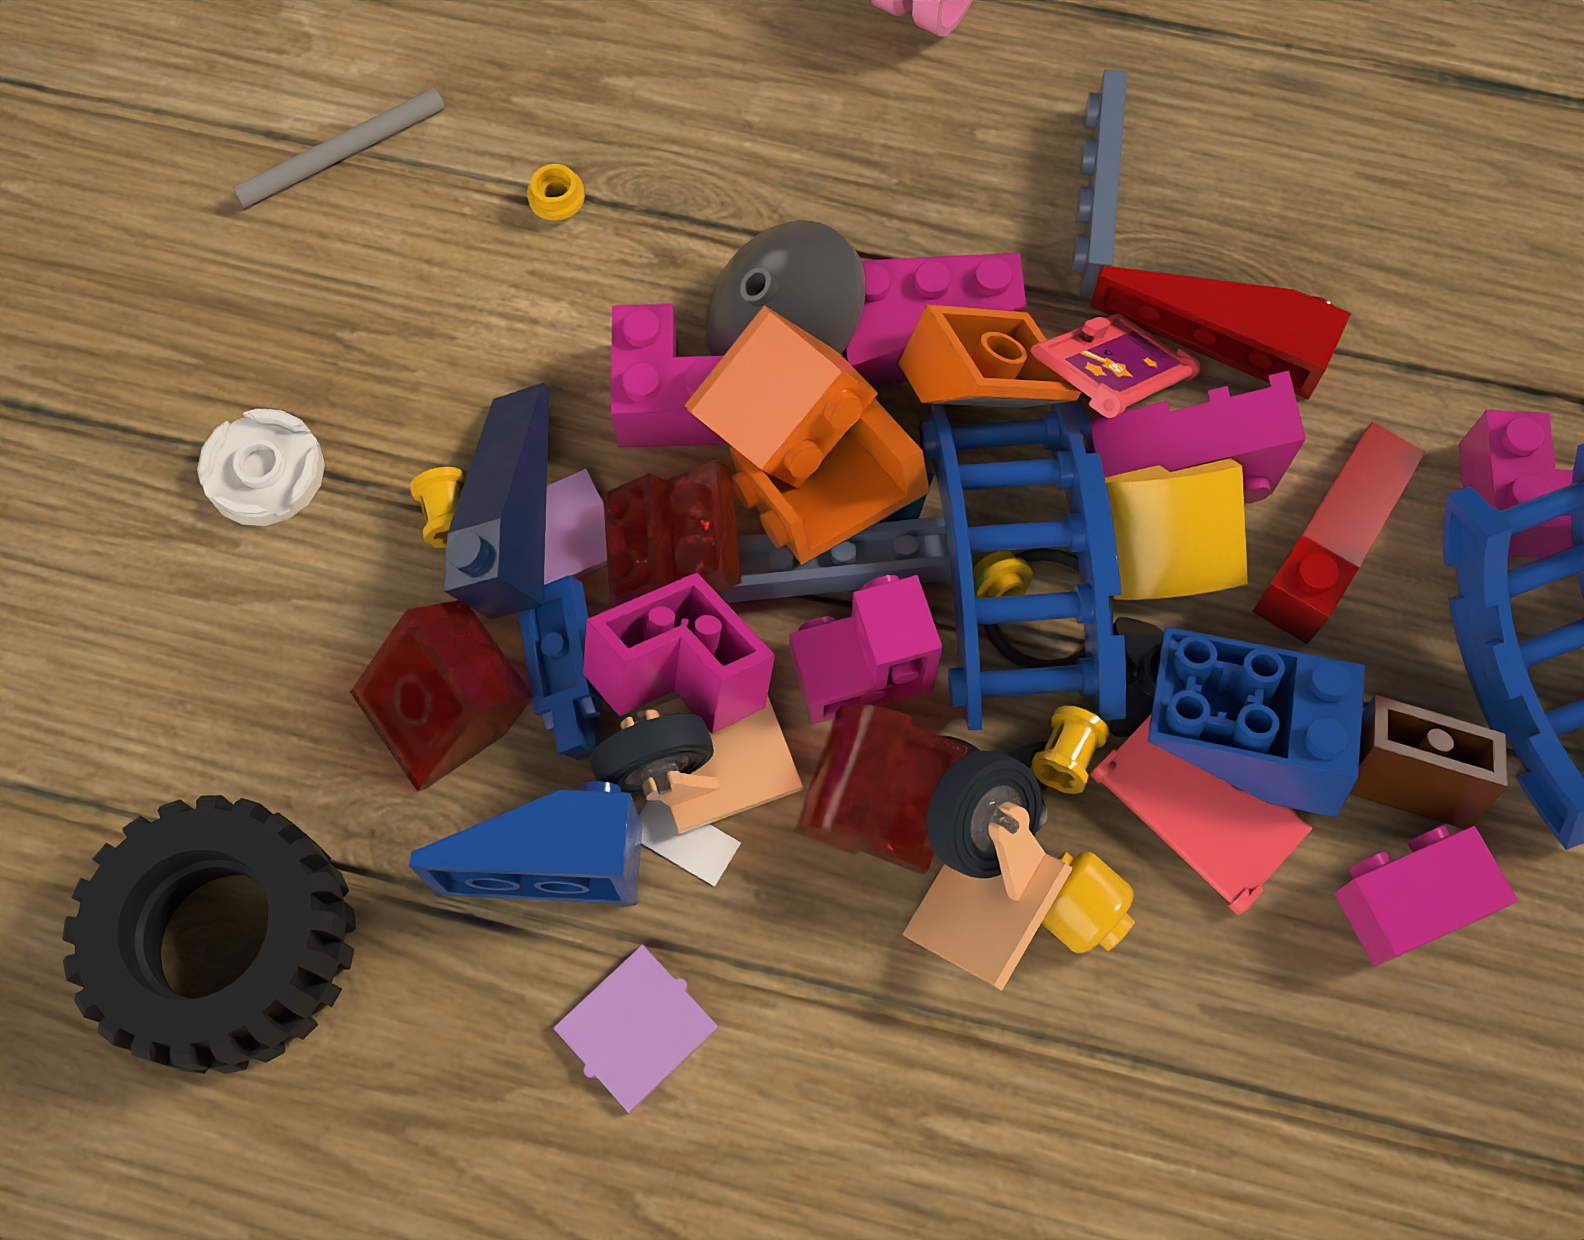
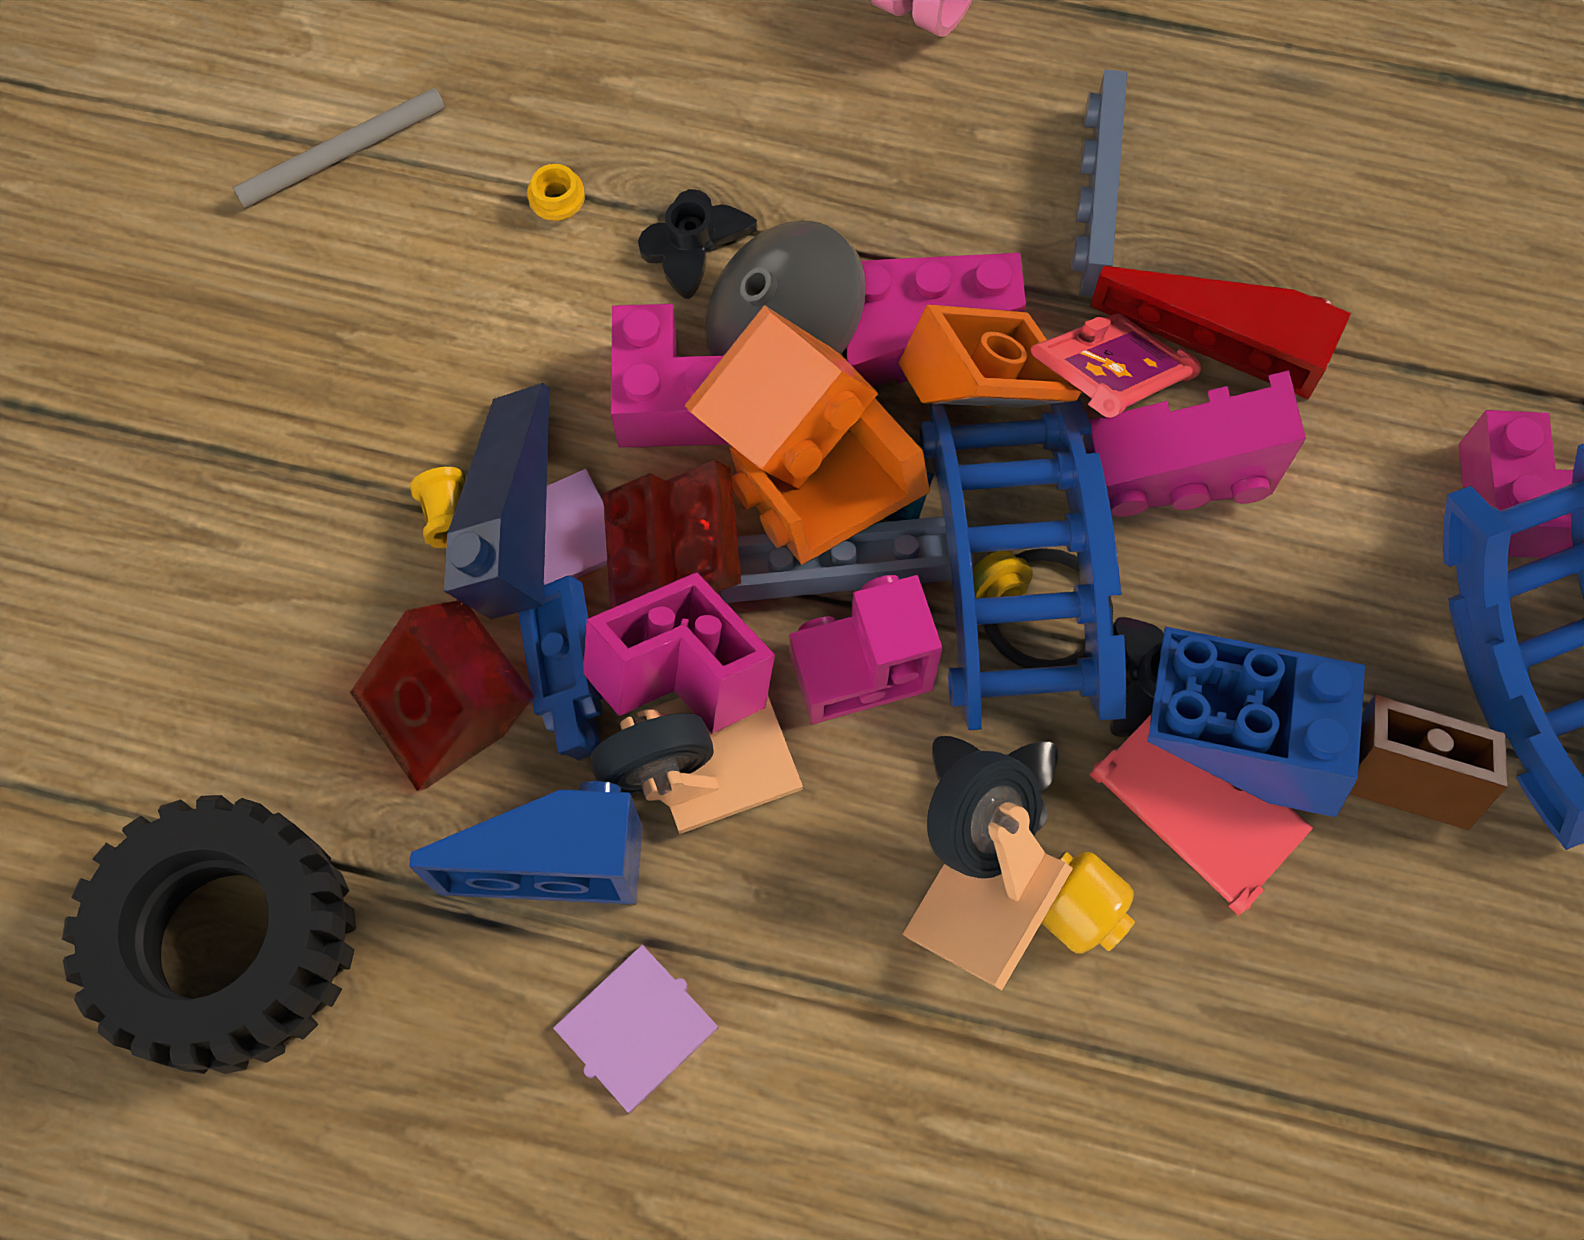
(261, 467): white tile -> none
(688, 235): none -> black animal
(700, 851): white sticker -> none
(877, 786): clear red brick -> none
(1069, 749): yellow bush -> none
(1179, 530): yellow slope -> none
(1339, 534): red slope -> none
(1423, 894): dark pink brick -> none

